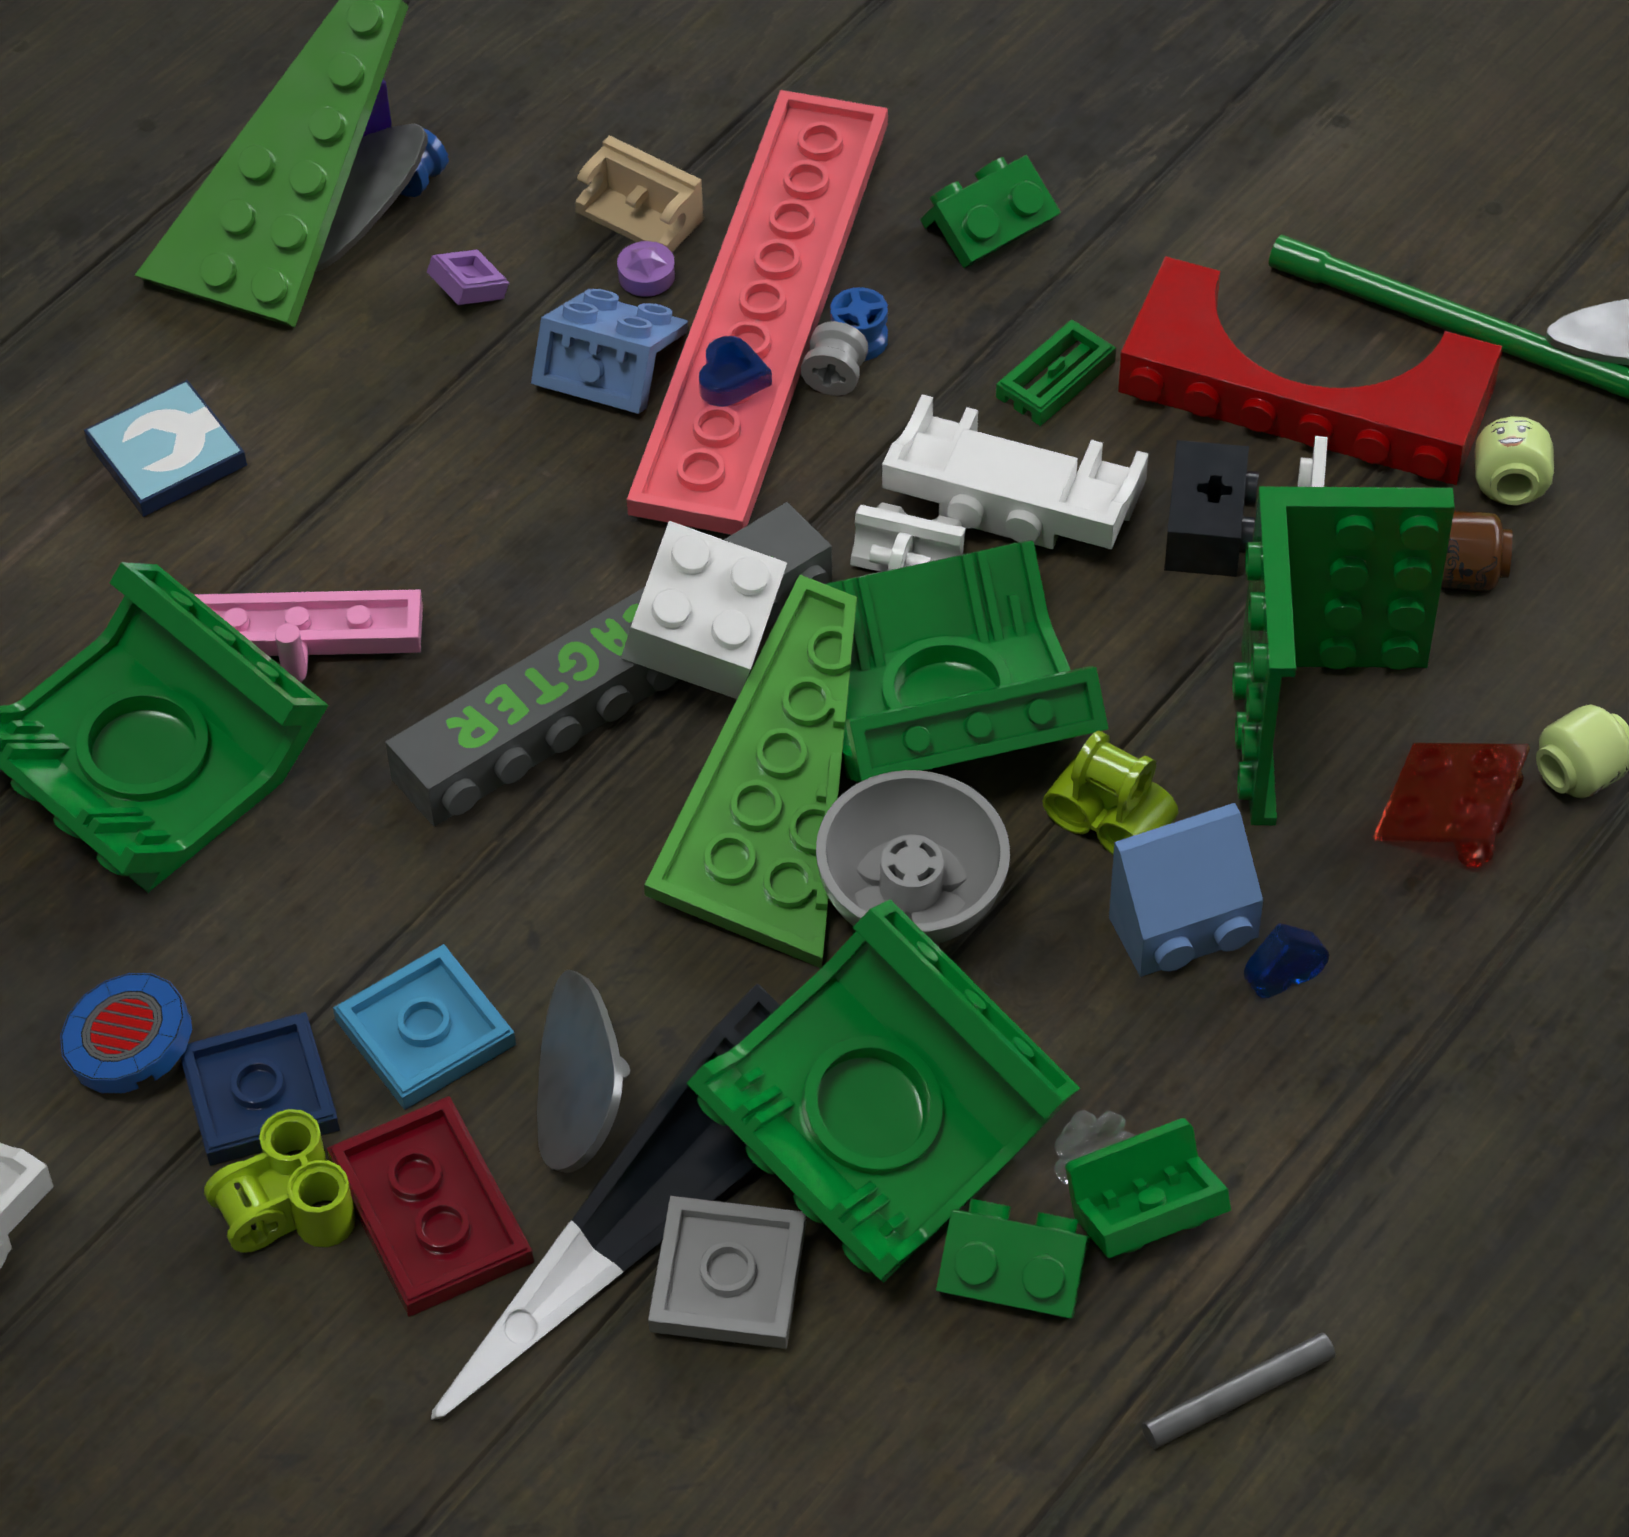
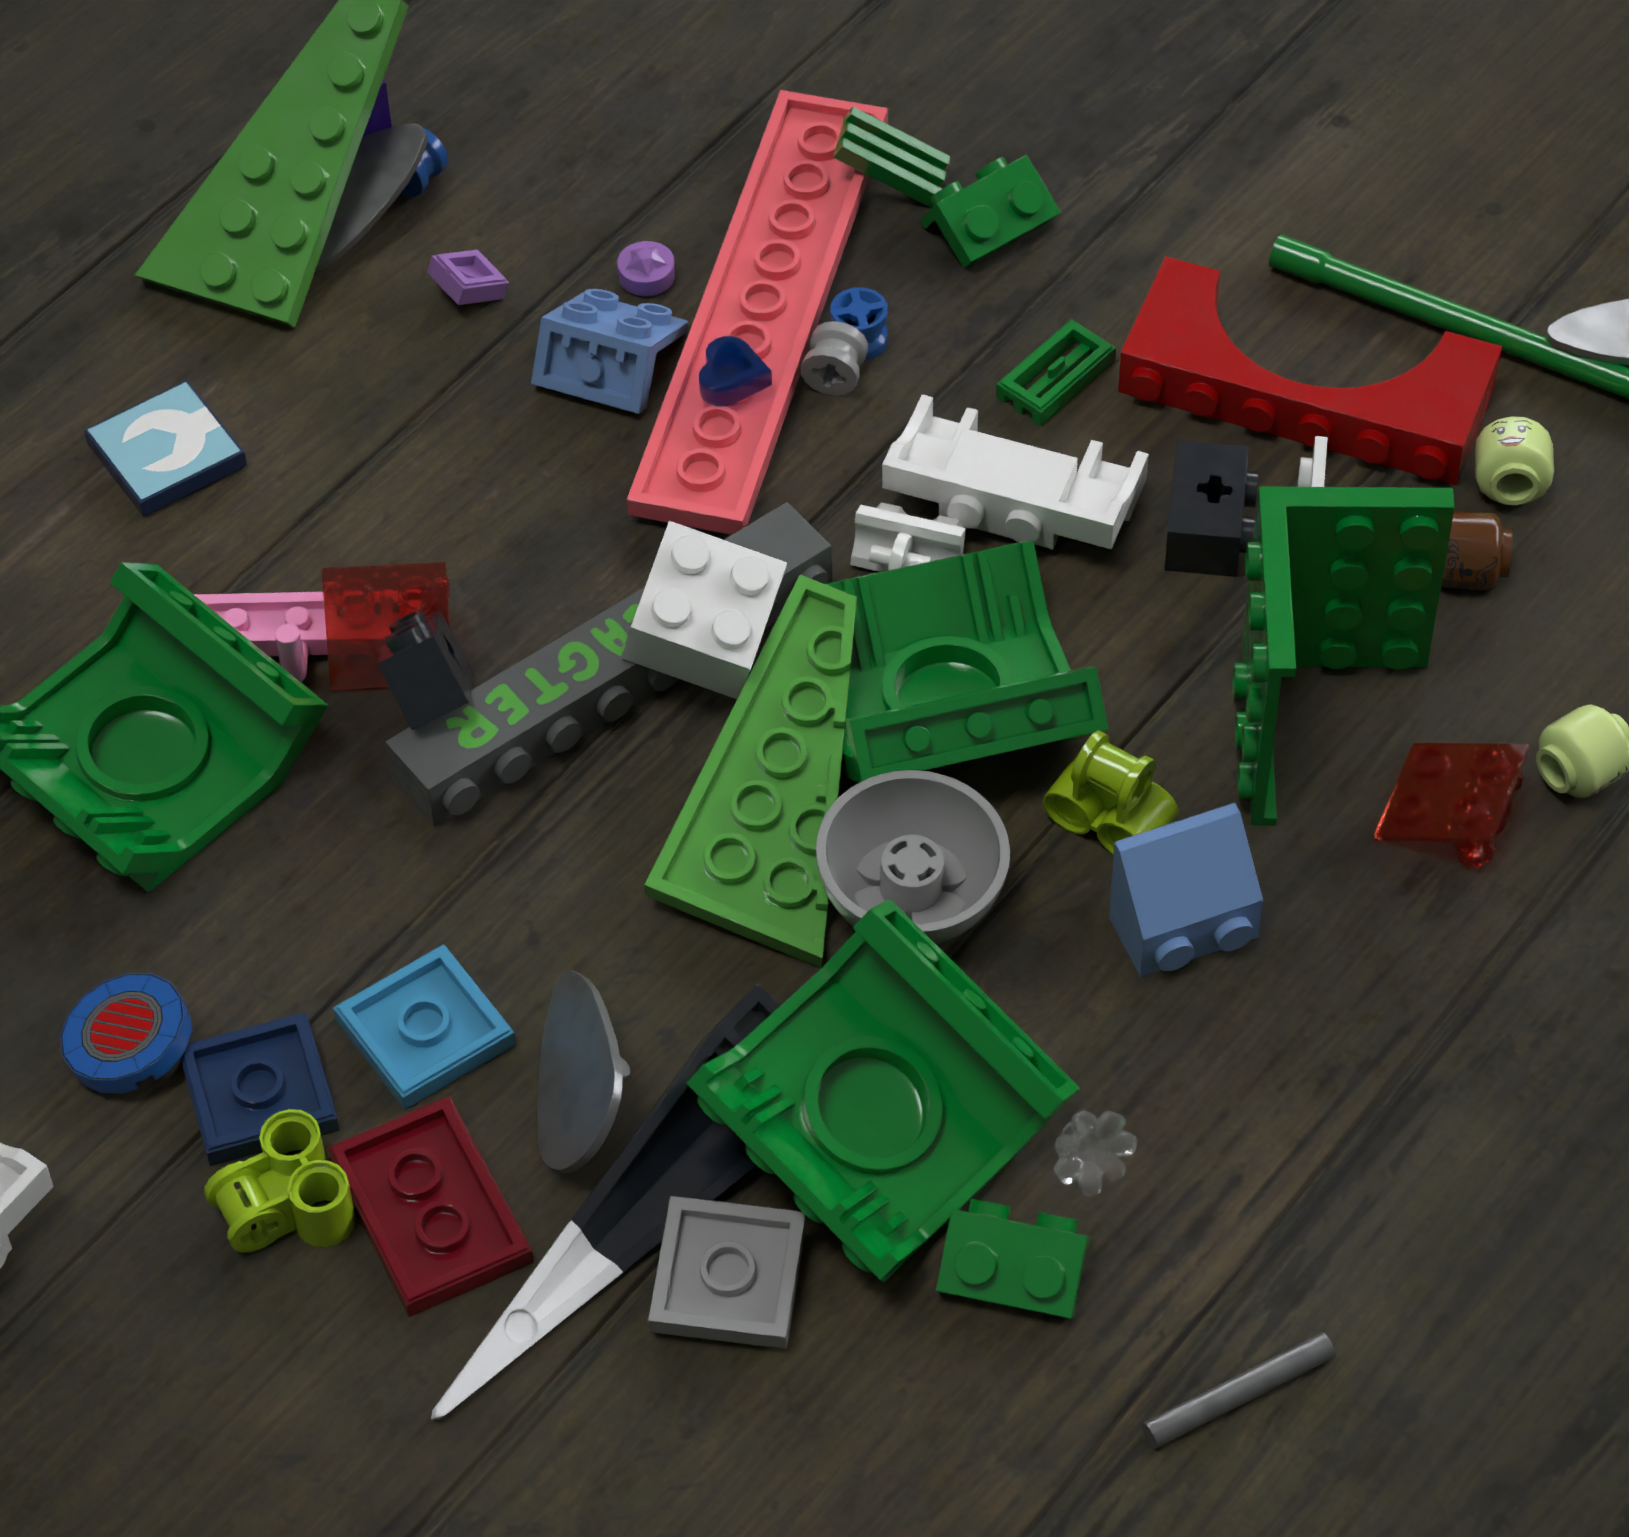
(363, 604): none -> clear red hinge
(425, 667): none -> black brick
(640, 195): tan hinge -> none
(885, 151): none -> green tile
(1144, 1189): green bracket -> none
(1285, 959): clear blue tile -> none

